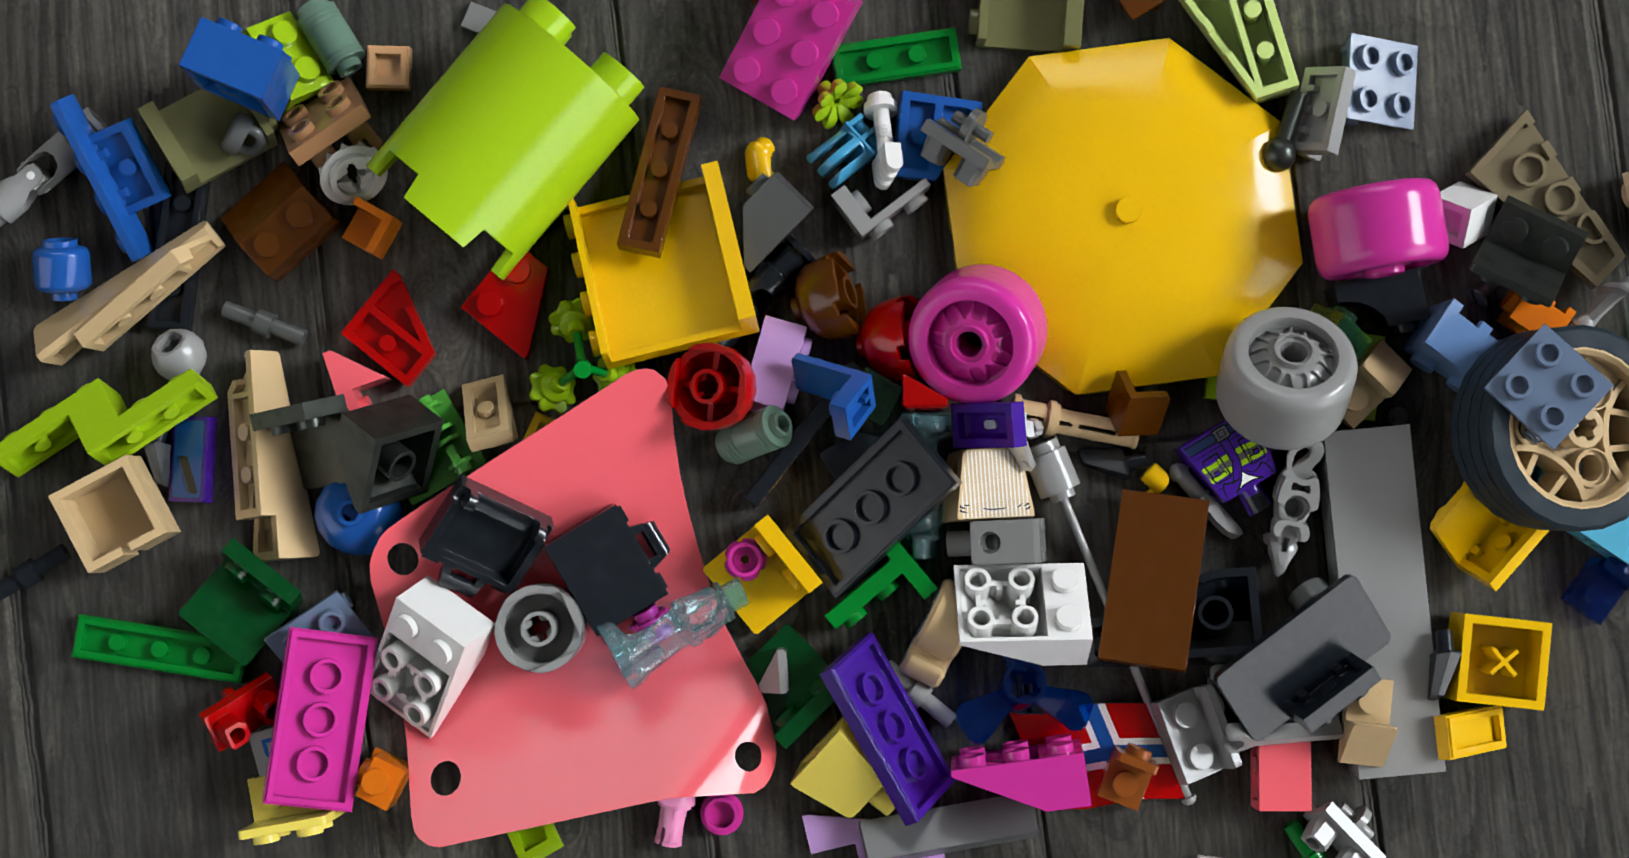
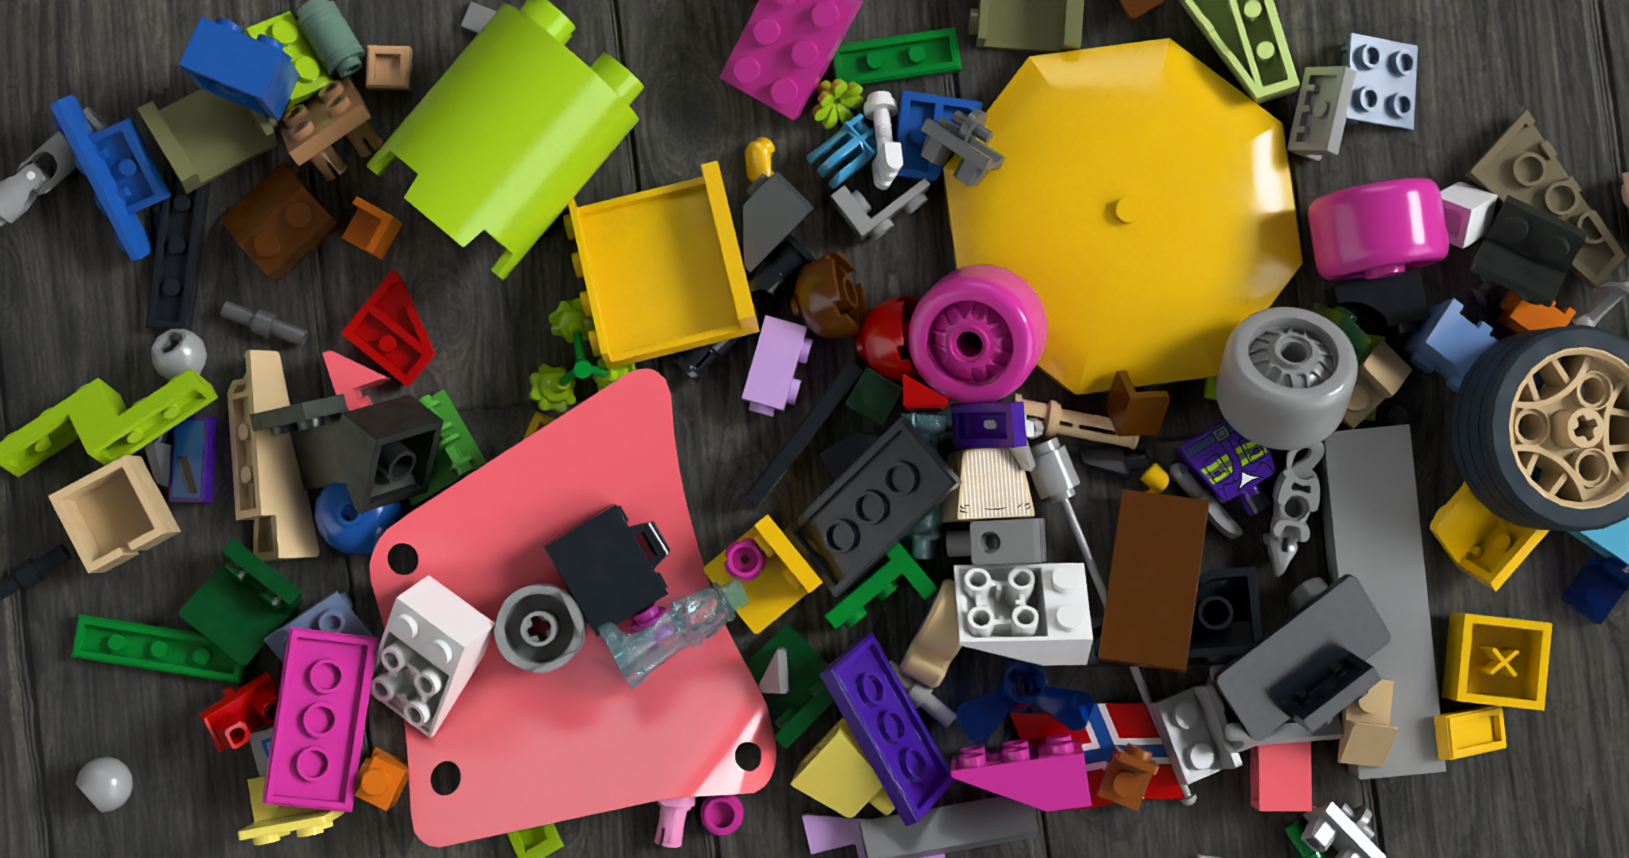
(62, 268): blue head -> none
(105, 783): none -> light grey piece
(125, 299): tan wedge -> none
(235, 135): dark grey tile -> none
(336, 182): white gear -> none
(484, 538): black piece -> none
(488, 414): tan slope -> none
(511, 305): red wing -> none
(659, 172): reddish brown plate -> none
(711, 386): red cylinder -> none
(755, 435): sand green head -> none
(847, 388): blue bracket -> none
(1280, 152): pearl dark grey bar -> none
(1442, 664): black bar -> none
(1548, 387): sand blue hinge -> none

